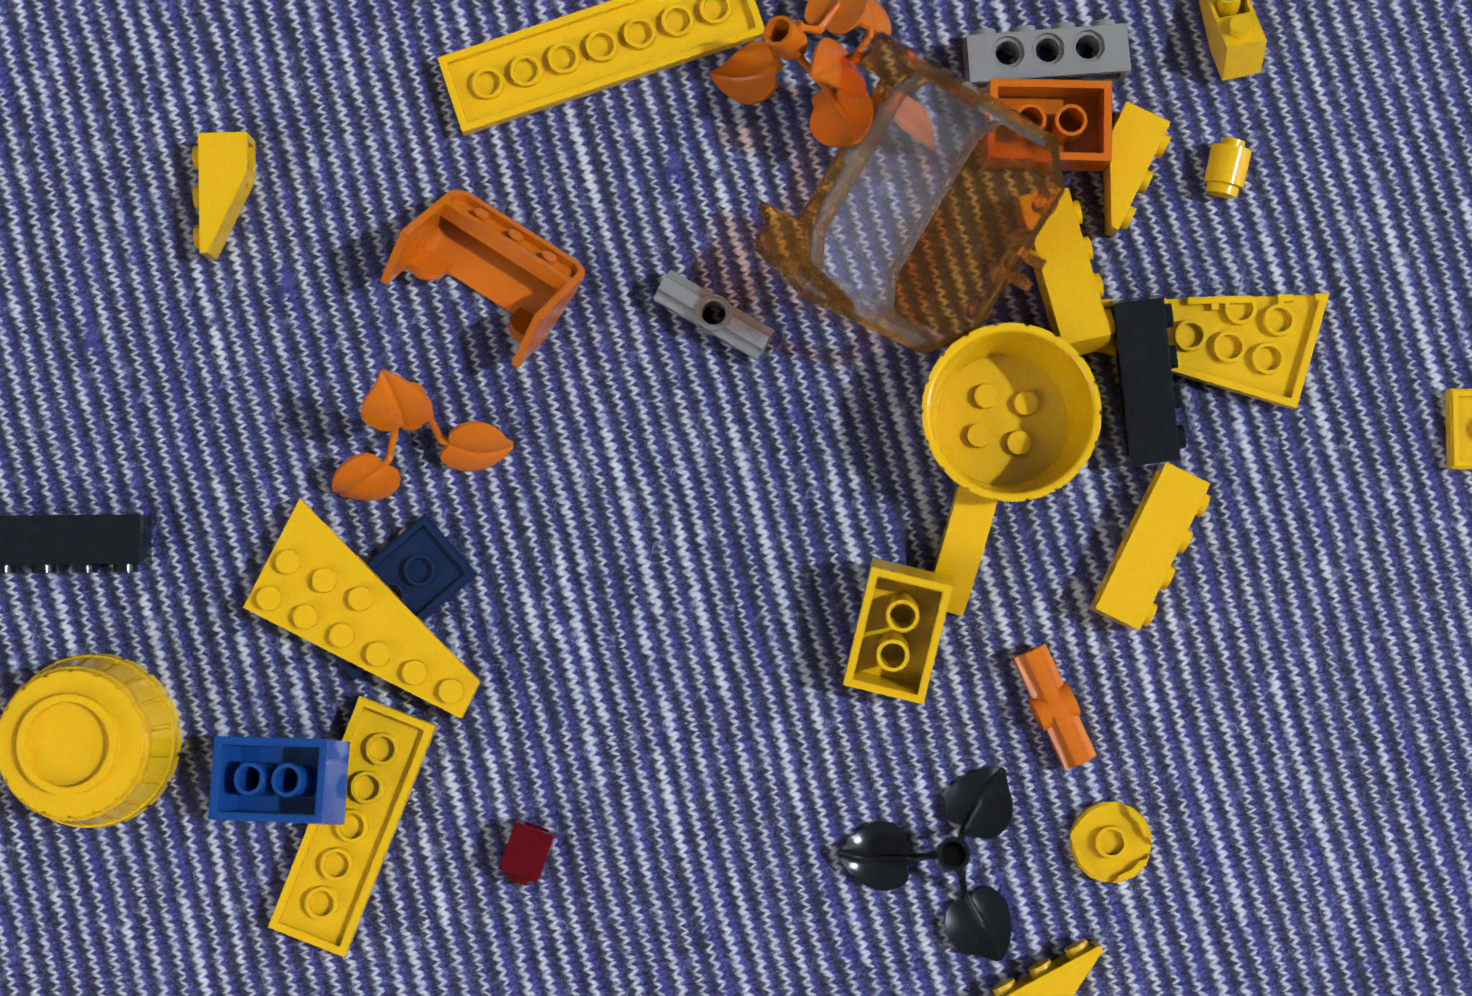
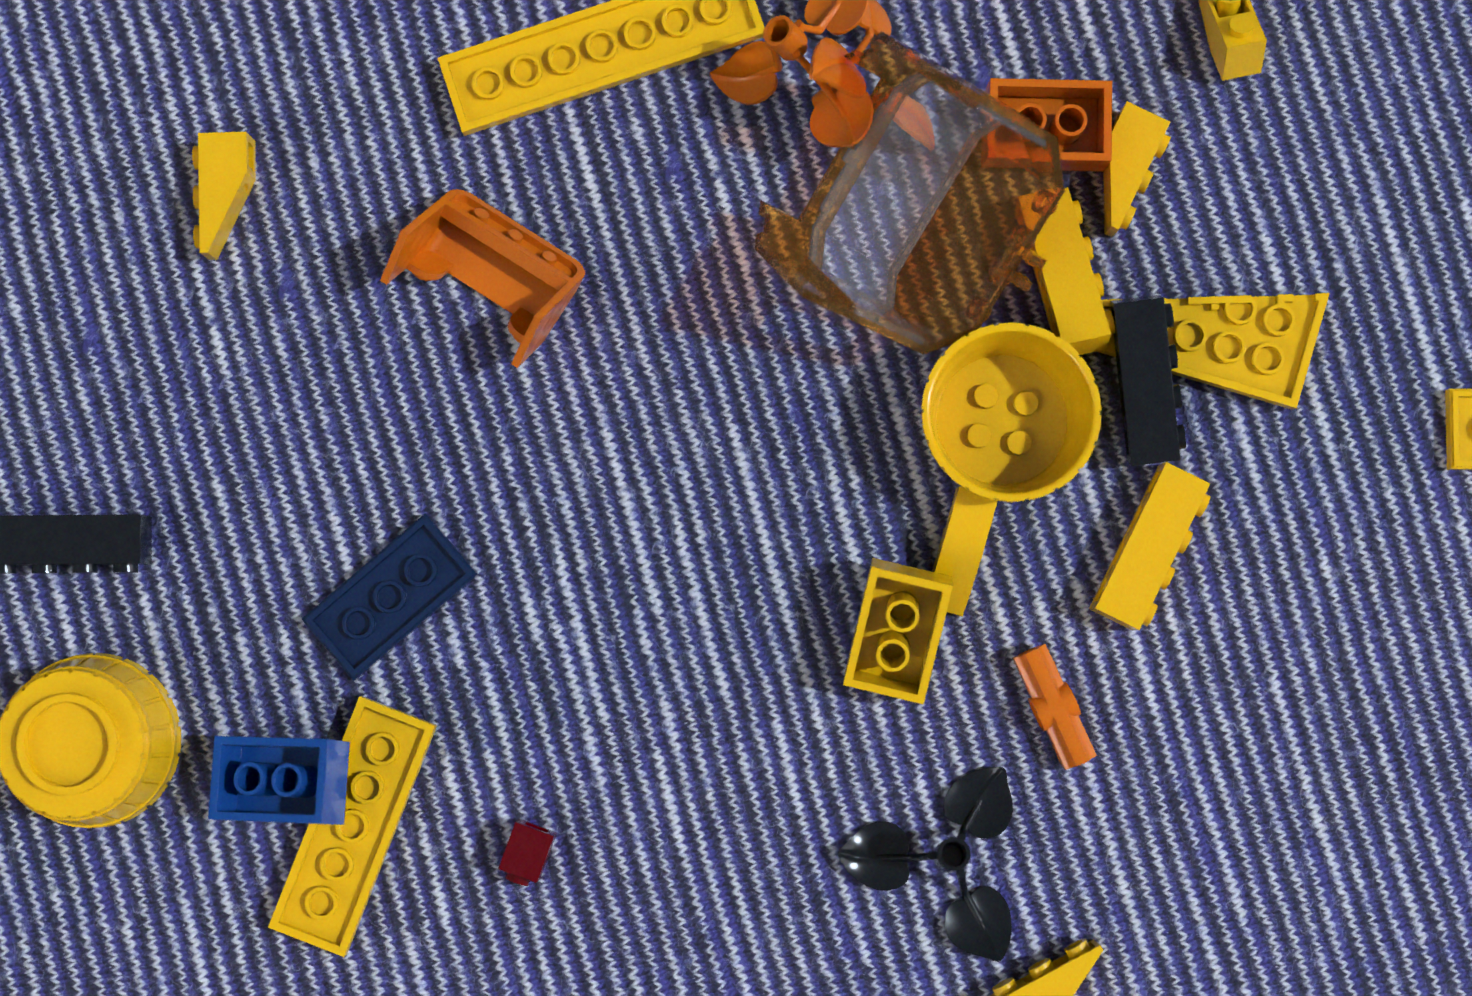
(341, 605): yellow wing -> none
(404, 404): orange plant -> none
(691, 301): light grey piece -> none
(1103, 36): light grey brick -> none
(1110, 841): yellow tile -> none
(1227, 168): yellow brick -> none

